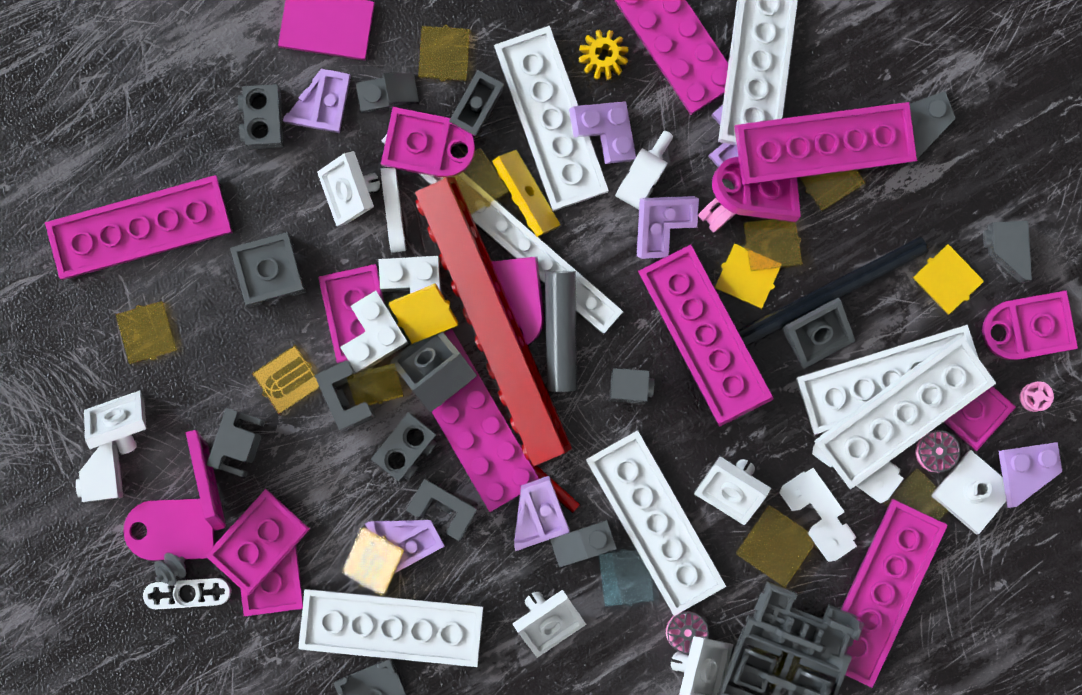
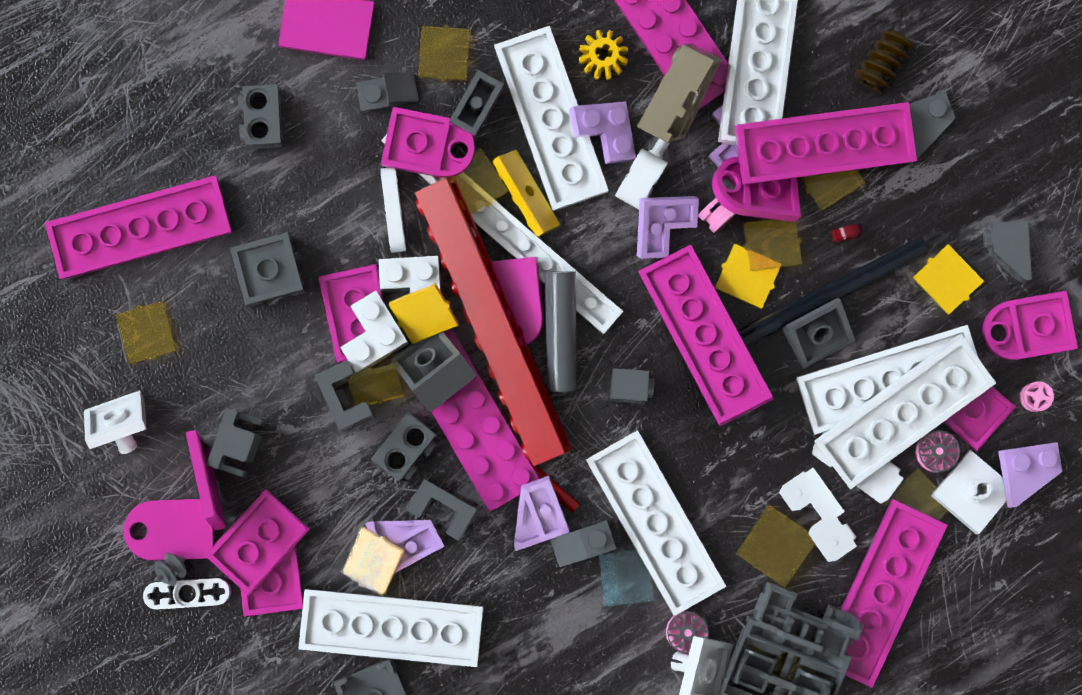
(101, 475): white slope -> none
(286, 379): clear yellow piece -> none
(322, 103): lavender wing -> none
(347, 188): white tile -> none
(548, 622): white tile -> none
(680, 93): none -> dark tan wedge
(733, 489): white tile -> none
(846, 233): none -> dark red tile
(883, 59): none -> dark brown piece

